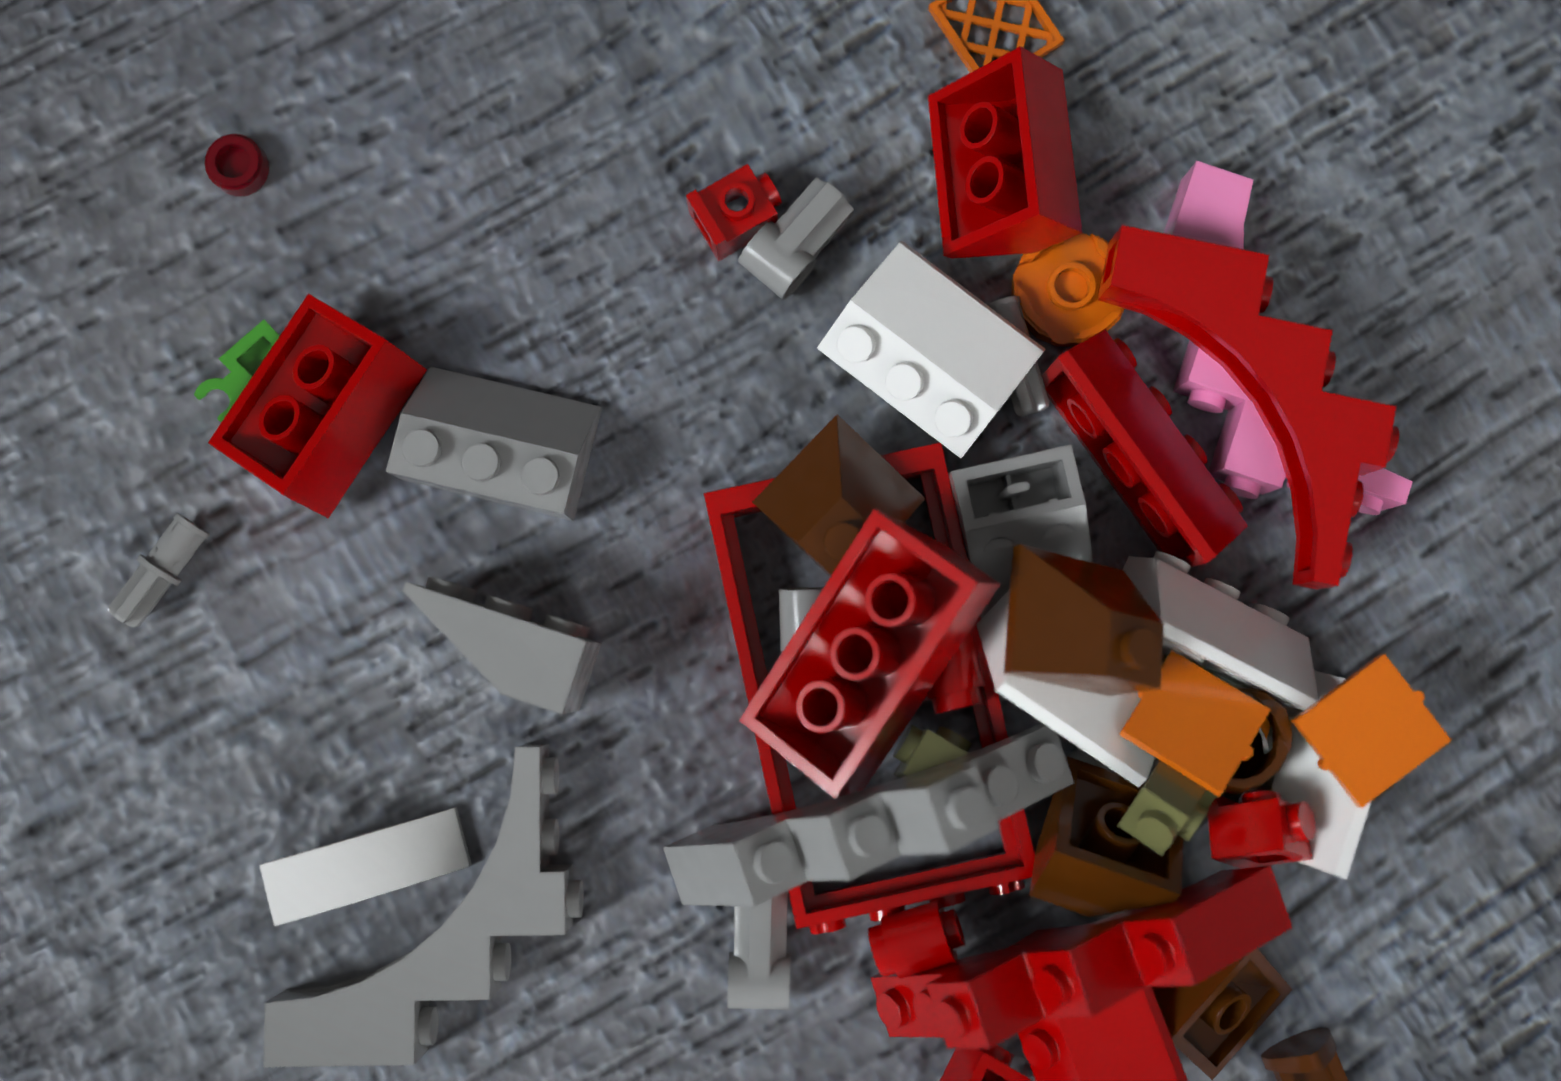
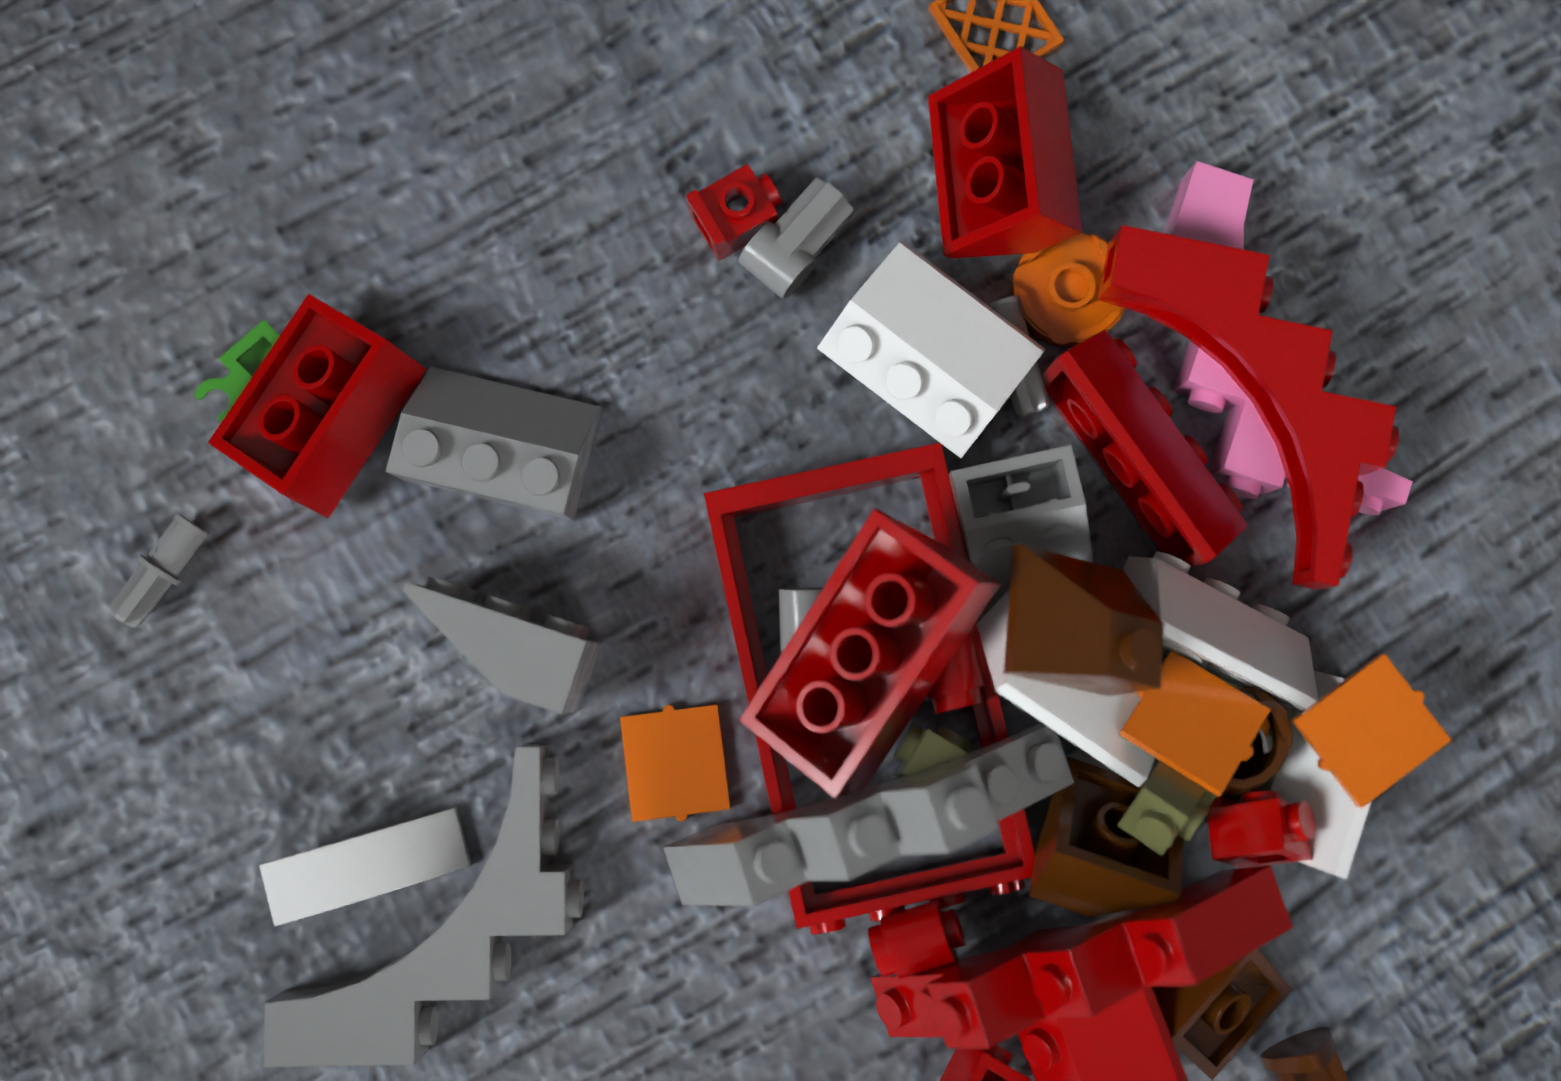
(236, 165): dark red tile -> none
(675, 763): none -> orange piece
(759, 961): light grey piece -> none
(831, 493): reddish brown slope -> none

